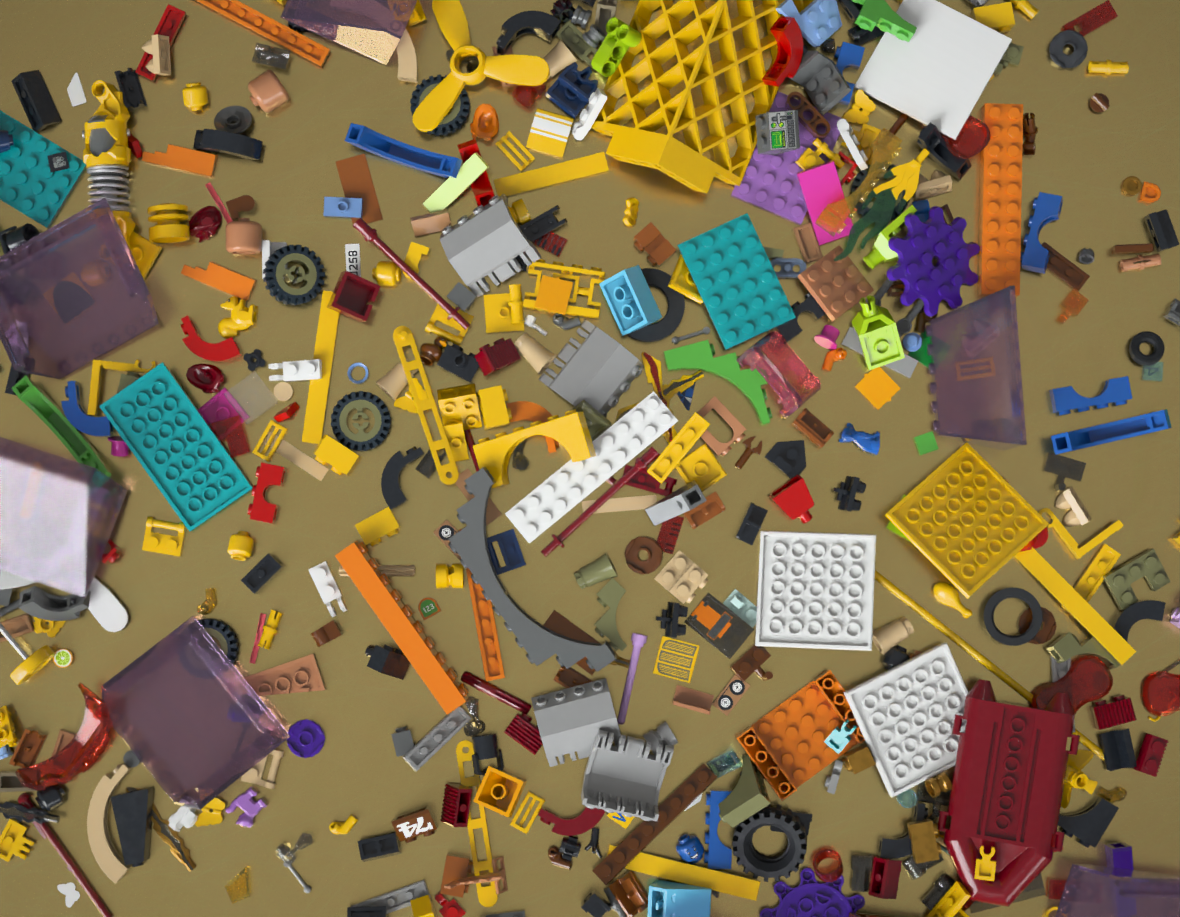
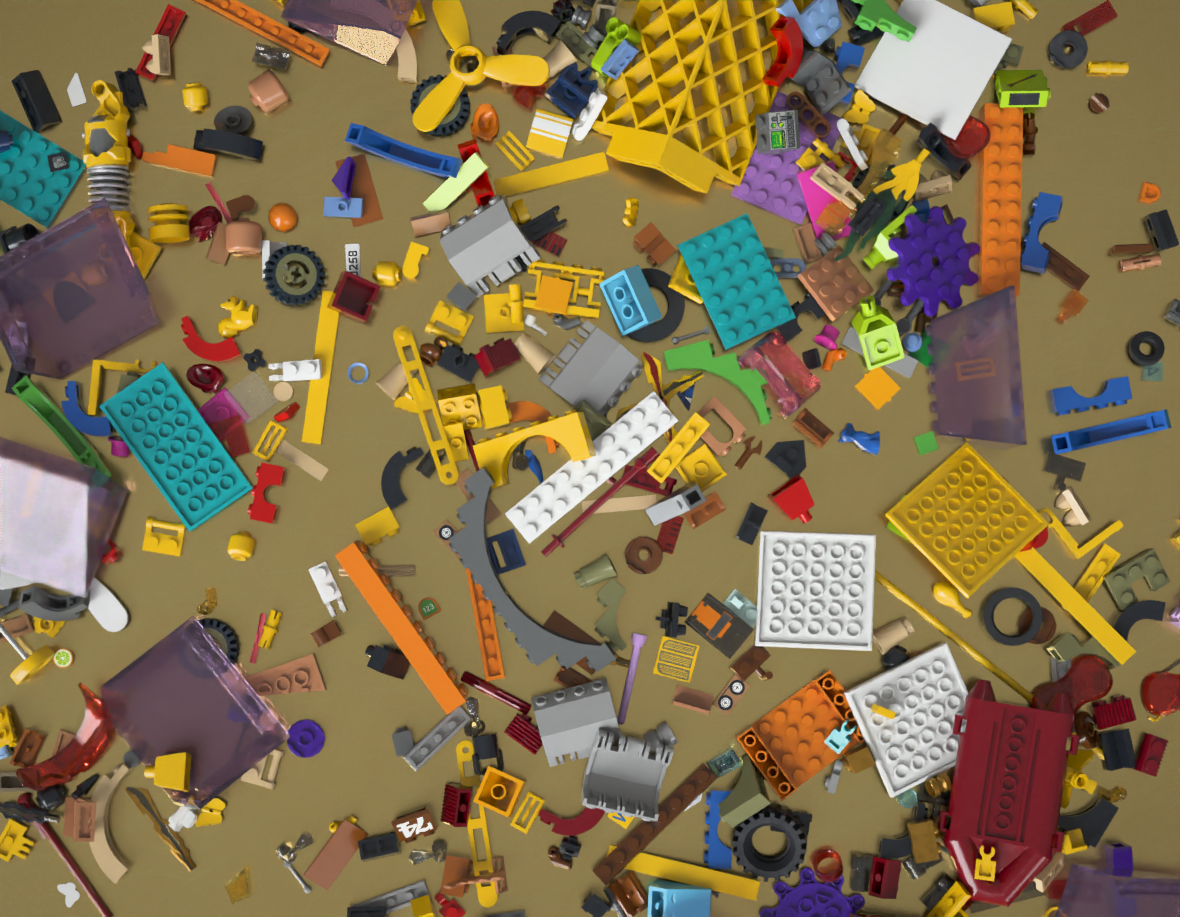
(76, 819): none -> nougat panel
(84, 787): none -> black bar
(133, 823): black slope -> none
(171, 771): none -> yellow torso
(217, 250): none -> medium nougat tile
(222, 279): orange piece -> none
(248, 805): medium lavender animal -> none
(262, 573): black panel -> none
(282, 217): none -> orange hair
(335, 454): yellow brick -> none
(335, 854): none -> dark orange piece
(344, 177): none -> dark purple slope
(360, 401): wheel -> none
(371, 236): dark red bar -> none
(438, 846): none -> clear smoke piece
(449, 575): yellow wheel -> none
(534, 465): none -> blue bar
(594, 843): black bar -> none
(619, 59): none -> medium blue plate
(682, 577): tan plate -> none
(690, 849): blue head -> none
(811, 359): none -> black slope
(825, 242): none -> dark grey wheel
(835, 185): none -> tan hinge
(847, 493): black hips -> none
(867, 215): none -> black hinge
(883, 711): none -> yellow tile
(1022, 88): none -> lime brick
(1050, 871): none -> tan tile
(1073, 842): none -> yellow panel
(1084, 728): none -> reddish brown tile
(1086, 256): dark grey hinge -> none
(1131, 185): pearl gold tile -> none

